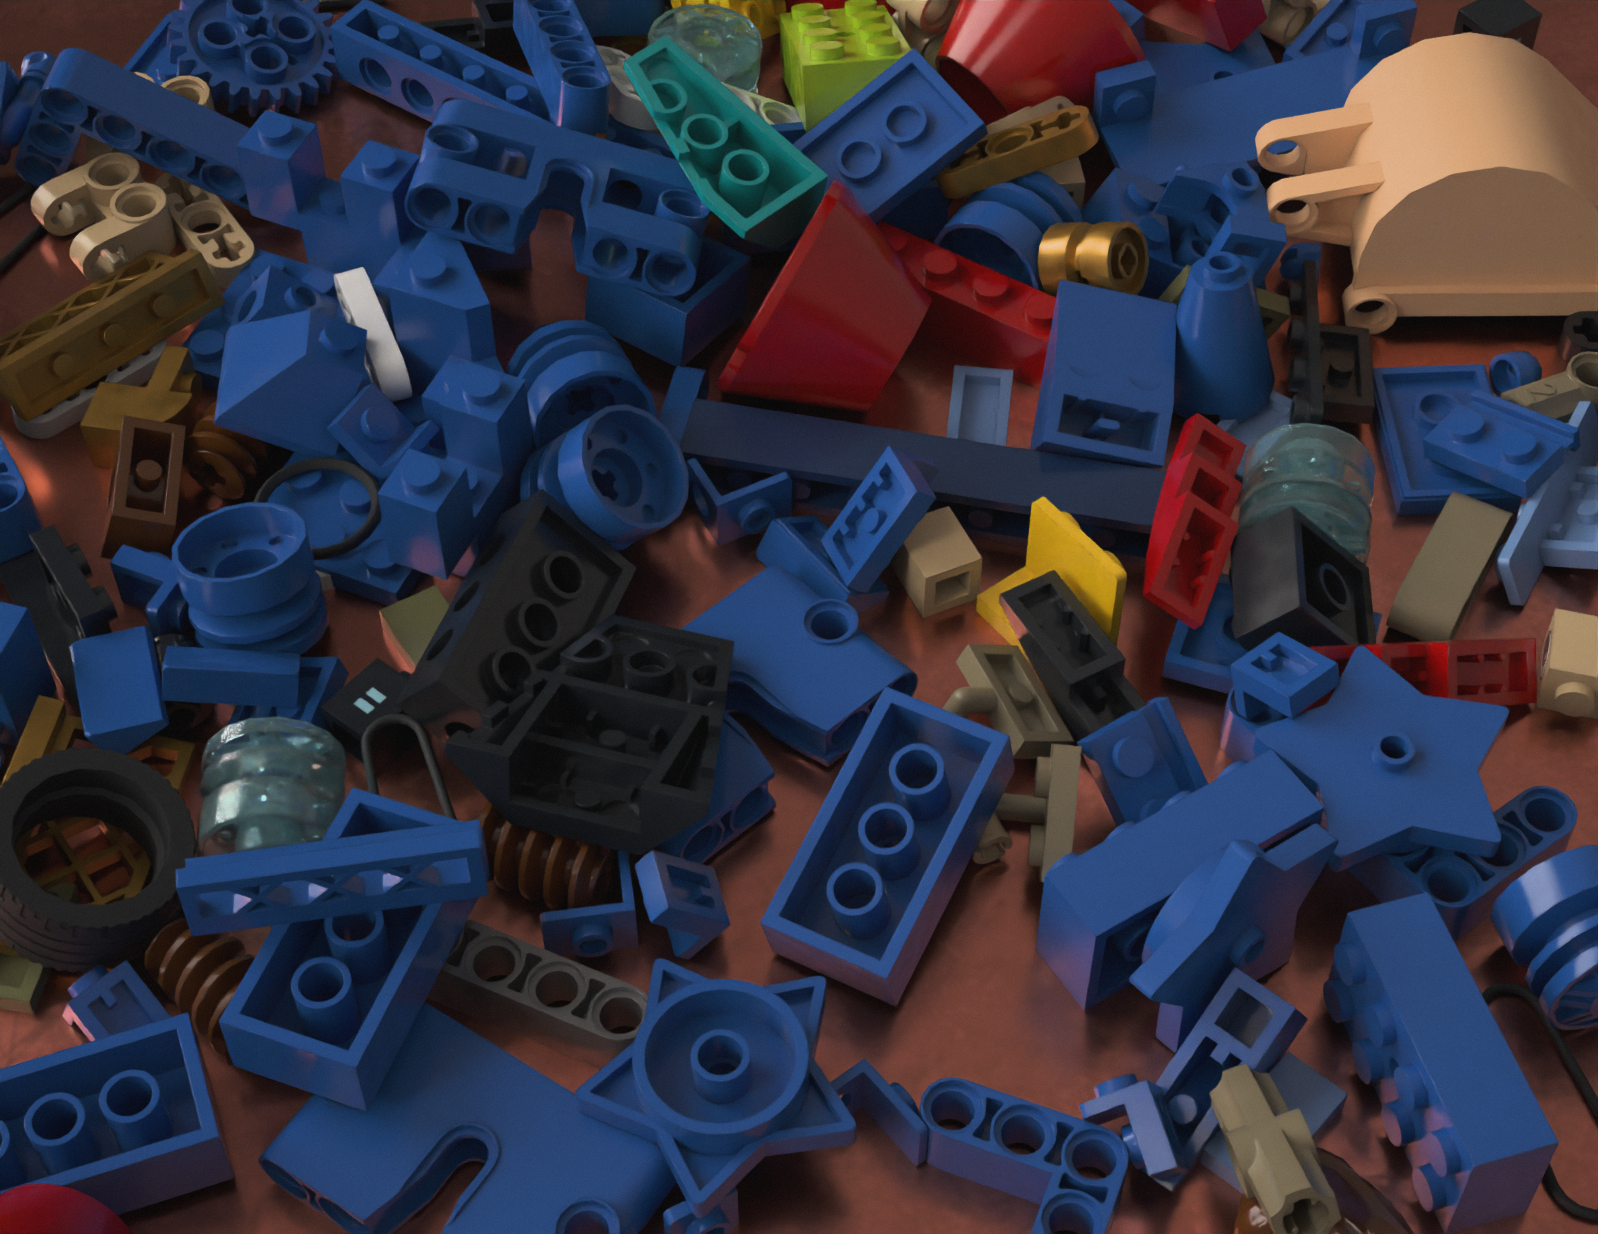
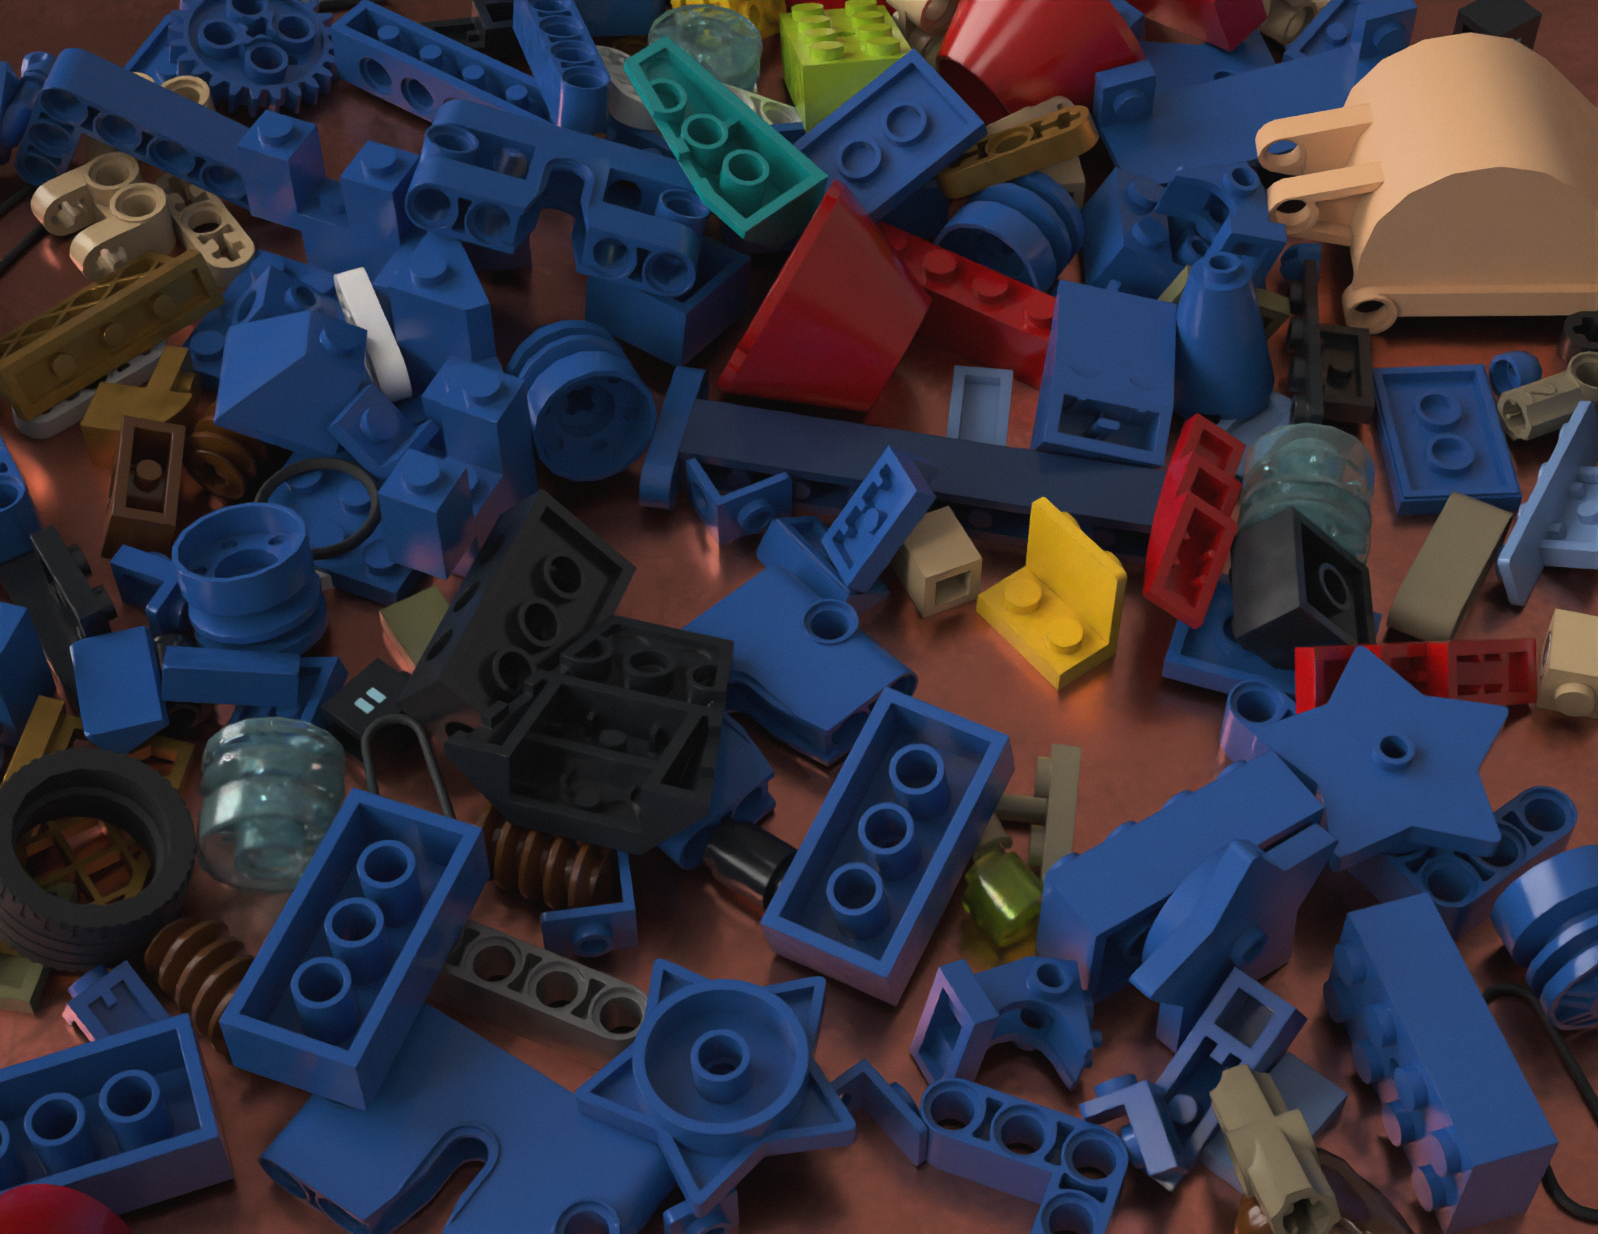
(332, 878): blue fence -> none
(613, 474): blue wheel -> none
(683, 899): blue bracket -> none
(748, 859): none -> black brick
(987, 1008): none -> blue tile
(1002, 895): none -> clear neon green plate
(1010, 697): dark tan plate -> none
(1070, 654): black slope -> none
(1094, 255): pearl gold wheel -> none
(1142, 761): blue plate -> none
(1281, 676): blue bracket -> none
(1501, 443): blue plate -> none

